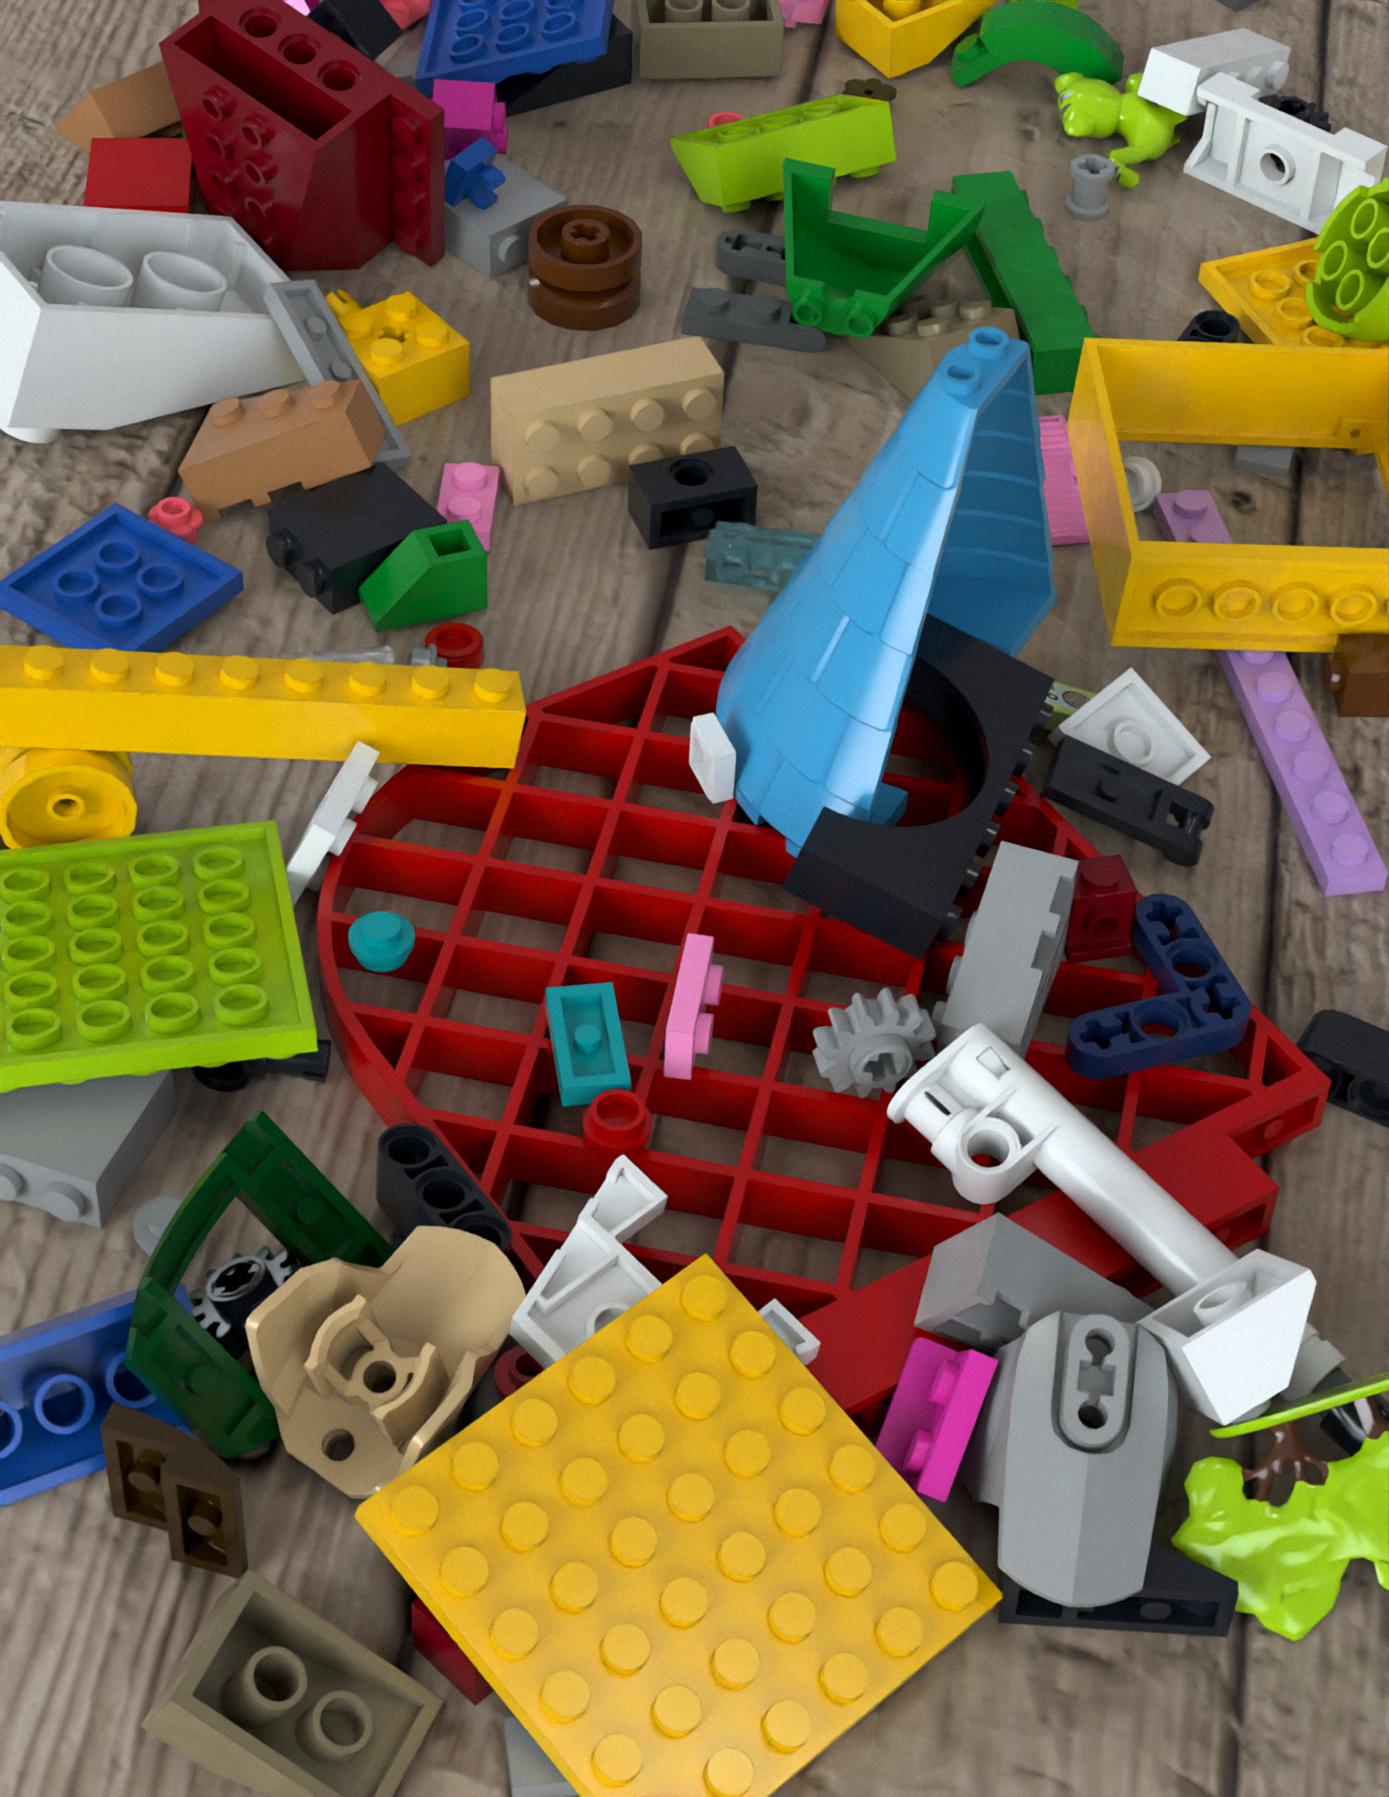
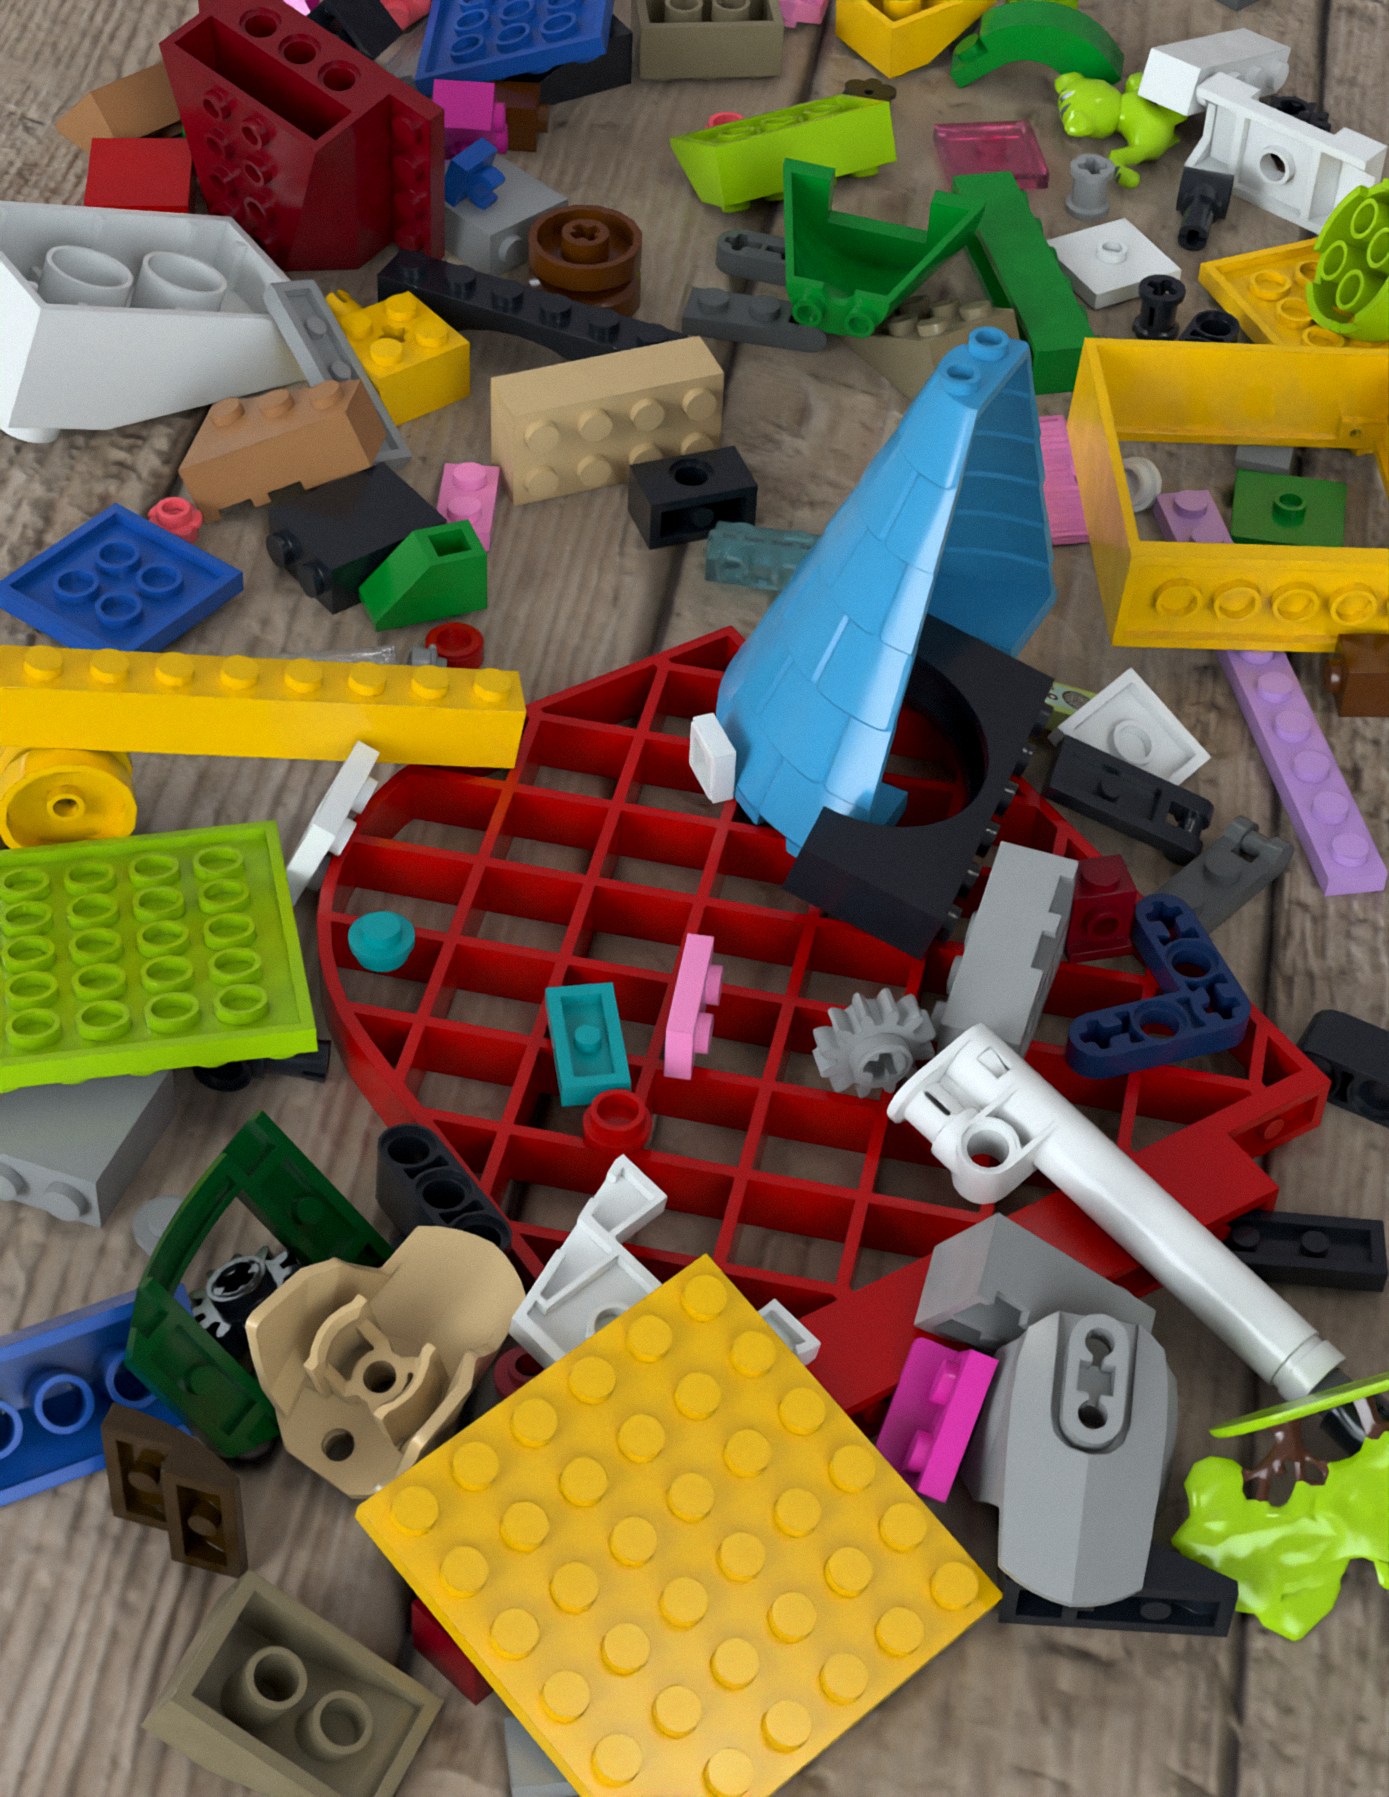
(485, 302): none -> black arch
(524, 113): none -> reddish brown brick
(992, 148): none -> clear pink plate
(1110, 262): none -> white plate
(1159, 308): none -> black bush
(1201, 200): none -> black pin
(1221, 880): none -> dark grey plate
(1235, 1335): white slope -> none
(1286, 510): none -> green plate
(1311, 1249): none -> black plate

